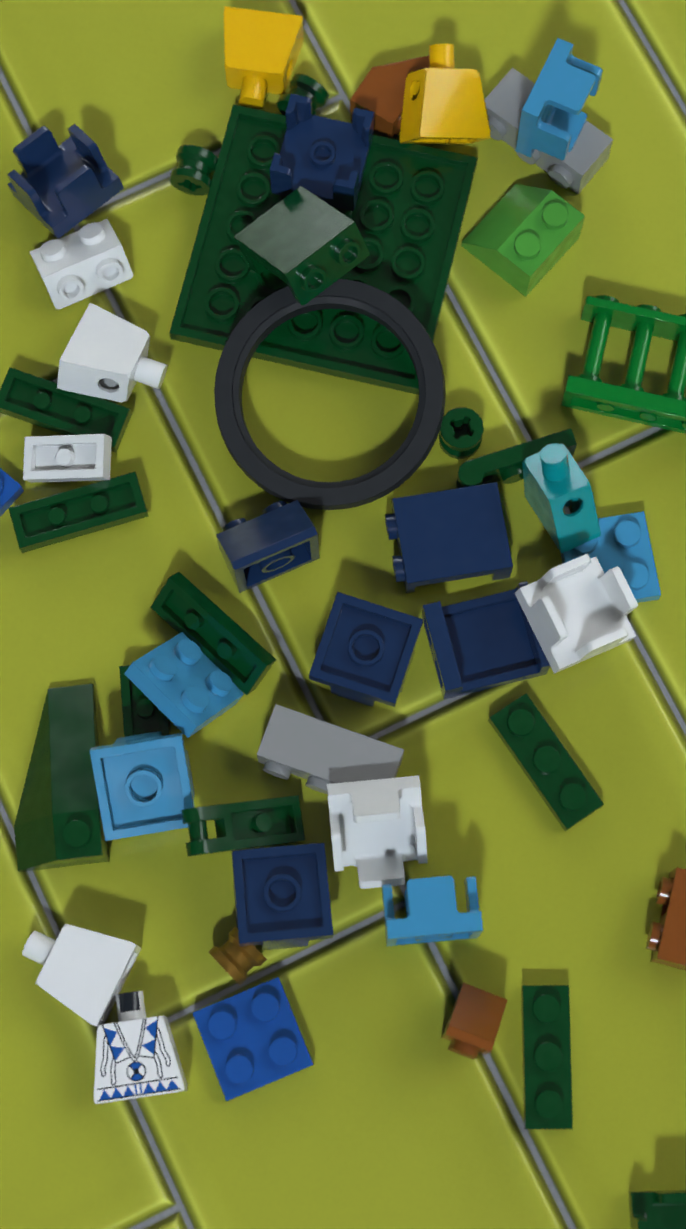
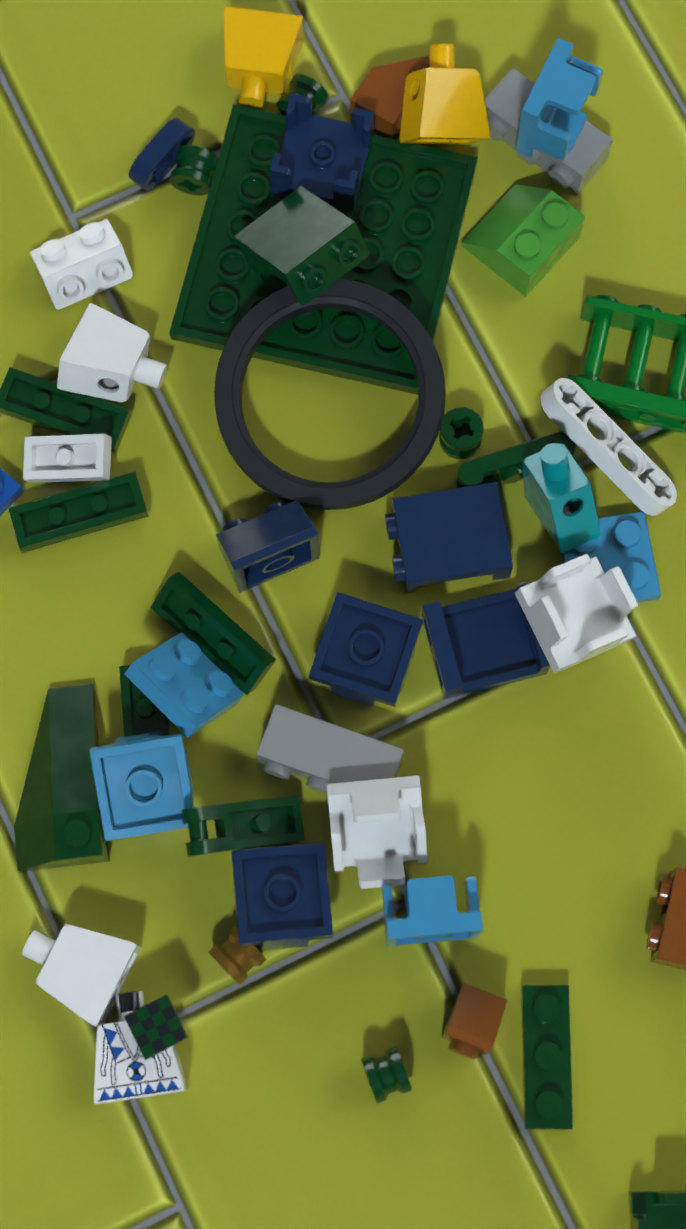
(62, 180): dark blue panel -> none
(156, 1027): none -> tile
(160, 154): none -> dark blue beam
(252, 1039): blue plate -> none
(386, 1074): none -> dark green wheel
(545, 762): dark green plate -> none
(562, 404): none -> white beam

